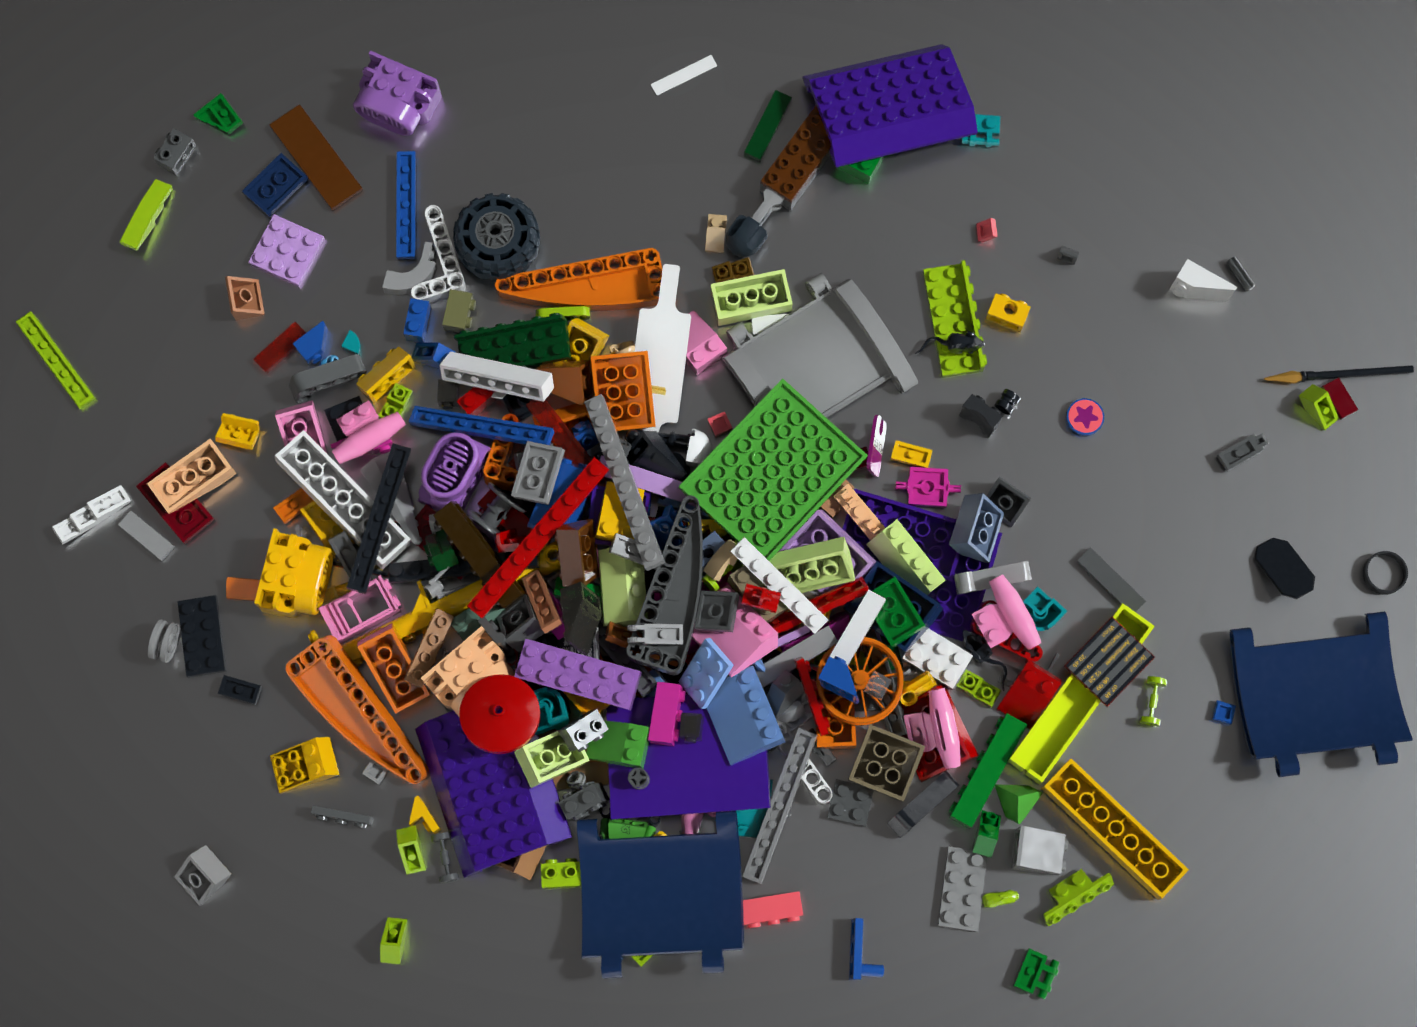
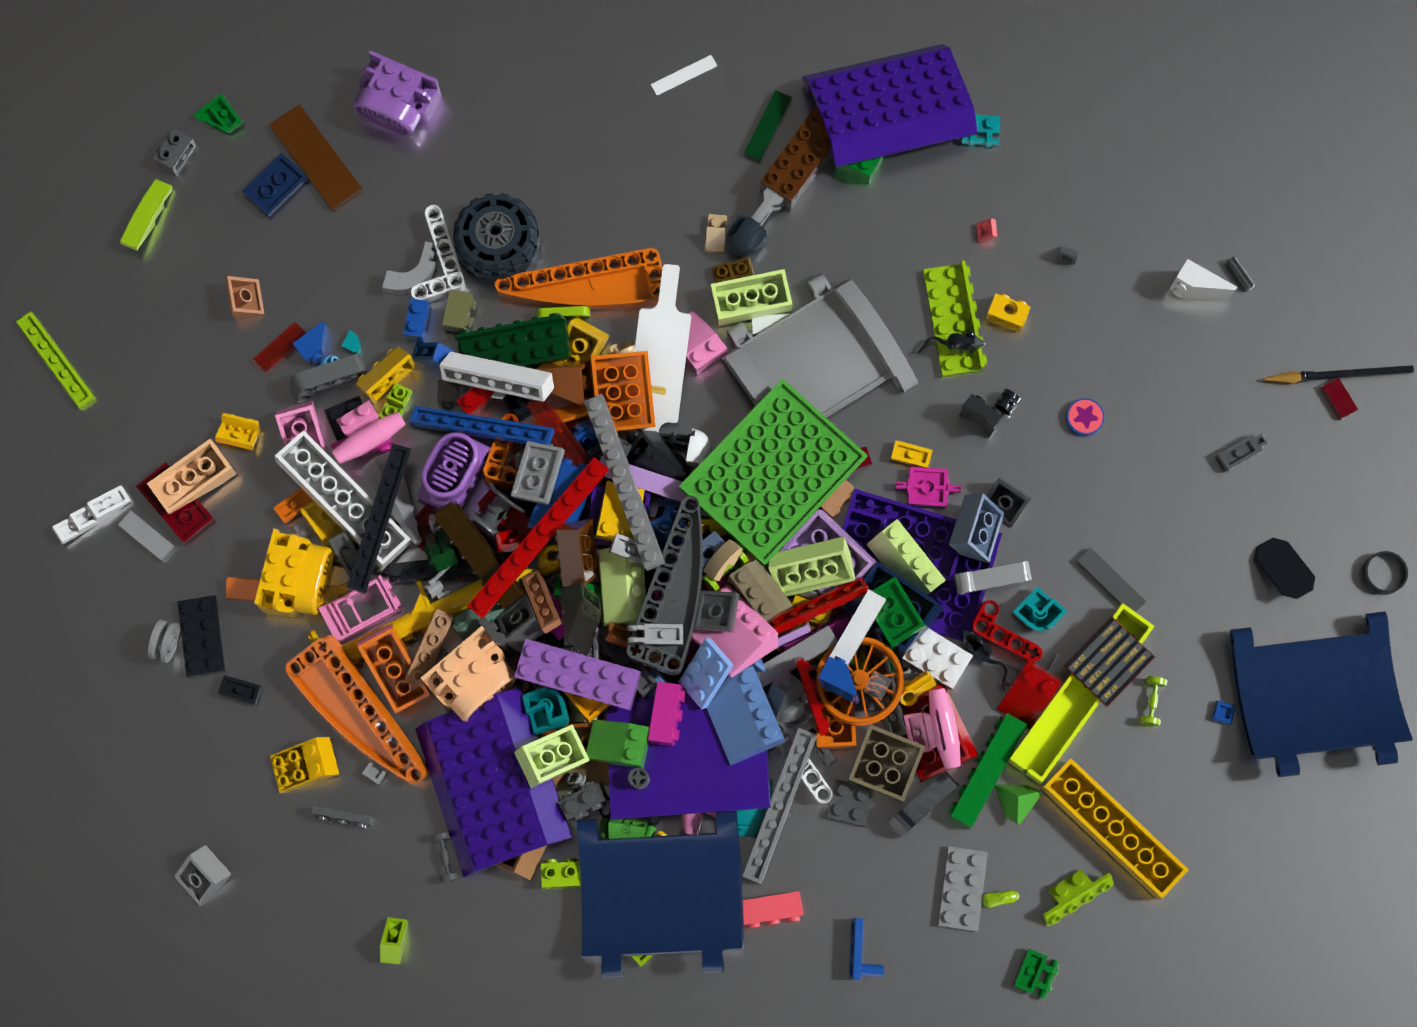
(286, 250): lavender plate -> none
(406, 205): blue plate -> none
(410, 849): lime slope -> none
(420, 812): yellow slope -> none
(505, 730): red dish -> none
(583, 730): brick -> none
(691, 727): clear smoke brick -> none
(720, 424): coral plate -> none
(761, 598): red hips -> none
(777, 582): white plate -> none
(859, 512): light nougat plate -> none
(876, 446): magenta piece -> none
(978, 688): lime slope -> none
(987, 833): green slope -> none
(1006, 616): bright pink plate -> none
(1039, 850): slope -> none
(1319, 406): lime slope -> none

